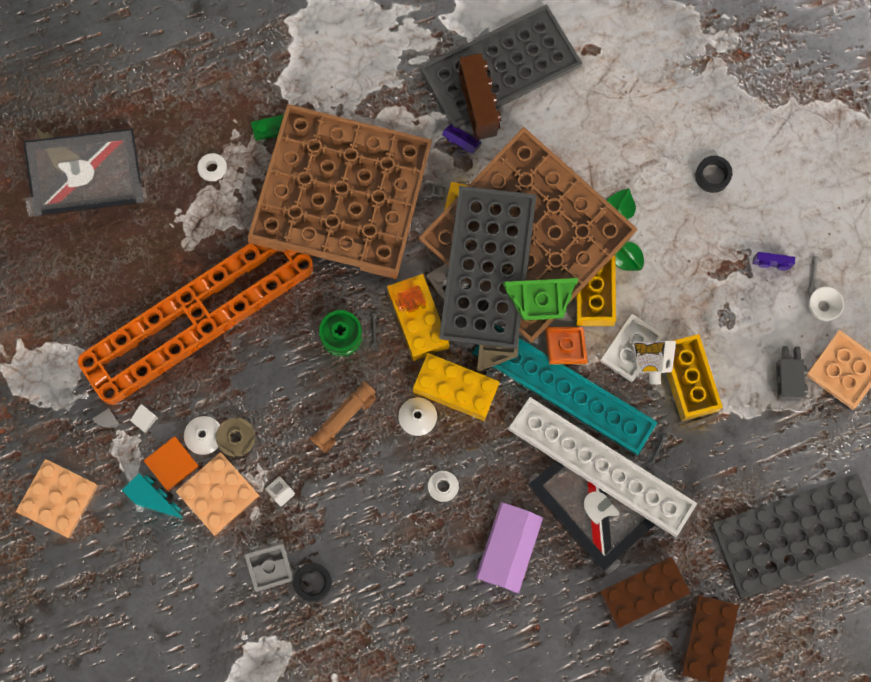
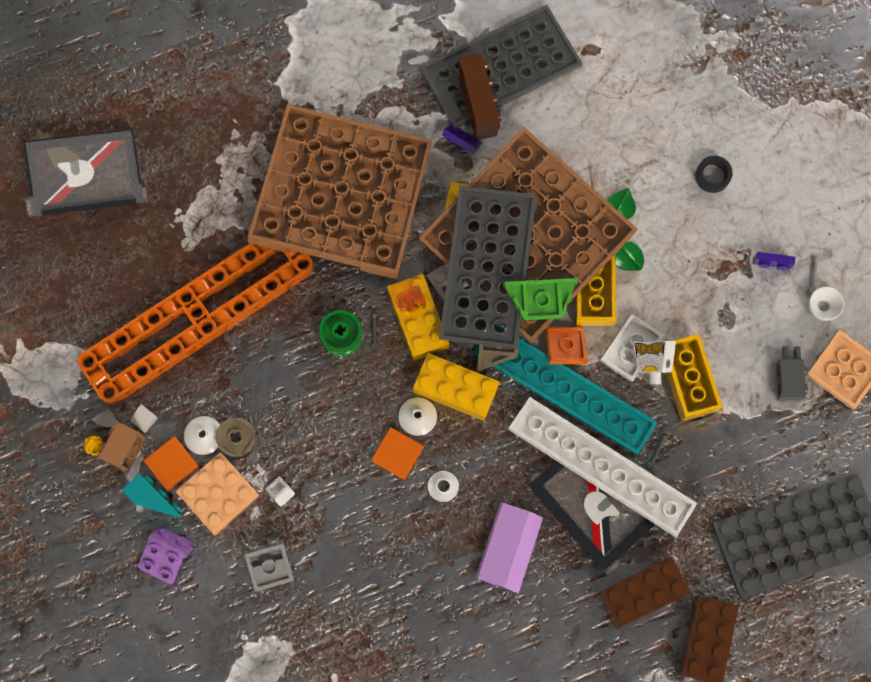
(57, 498): light nougat plate -> none
(93, 444): none -> yellow plate
(121, 447): none -> medium nougat brick
(164, 554): none -> medium lavender bracket
(208, 159): white piece -> none
(267, 127): green plate -> none
(297, 582): black tyre -> none
(362, 398): medium nougat piece -> none
(397, 453): none -> orange tile

